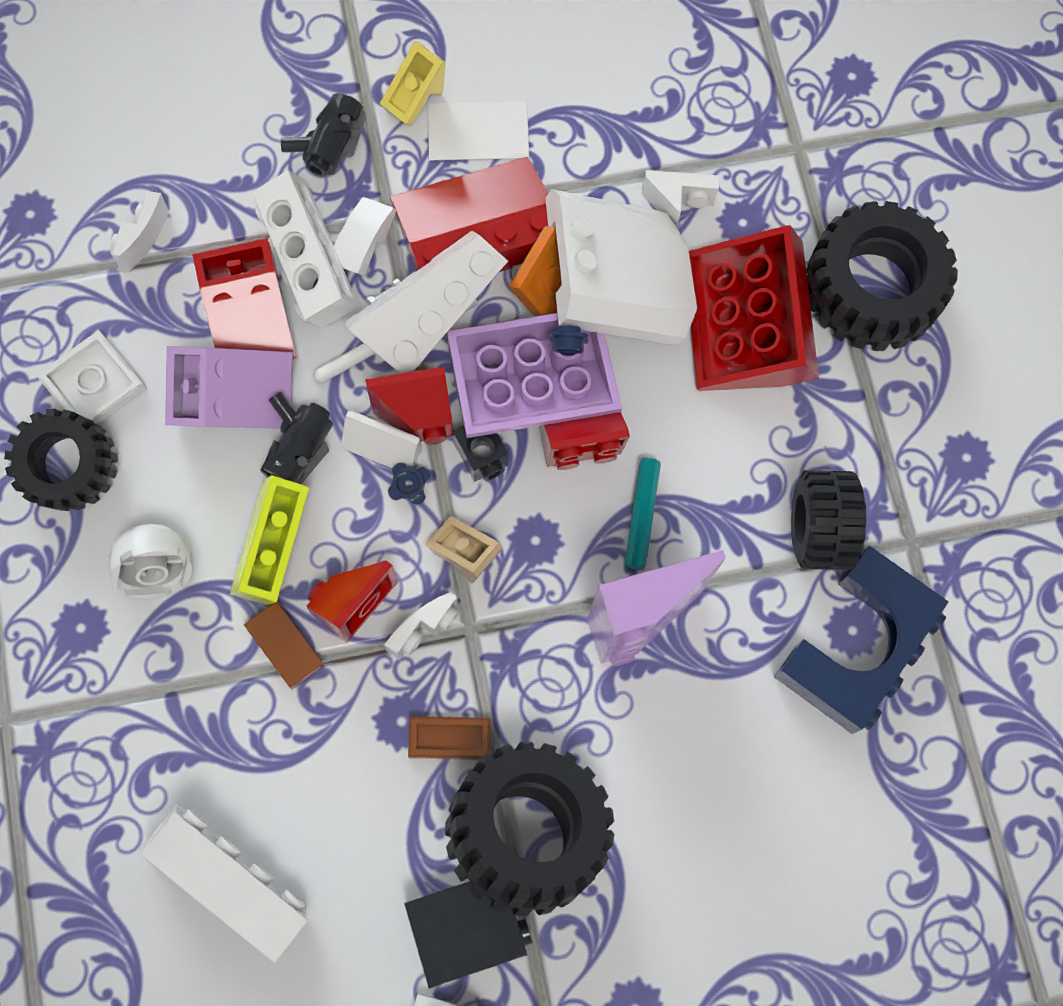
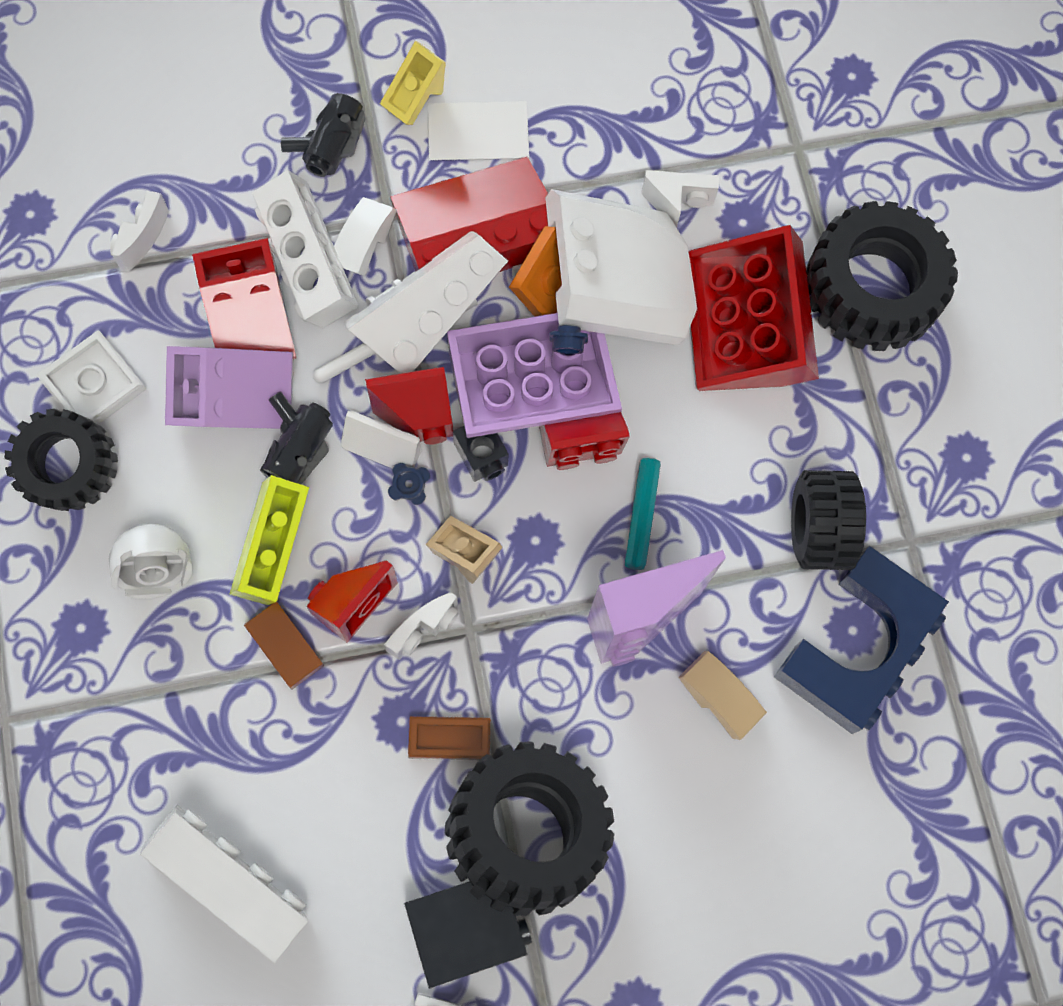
(723, 694): none -> tan slope

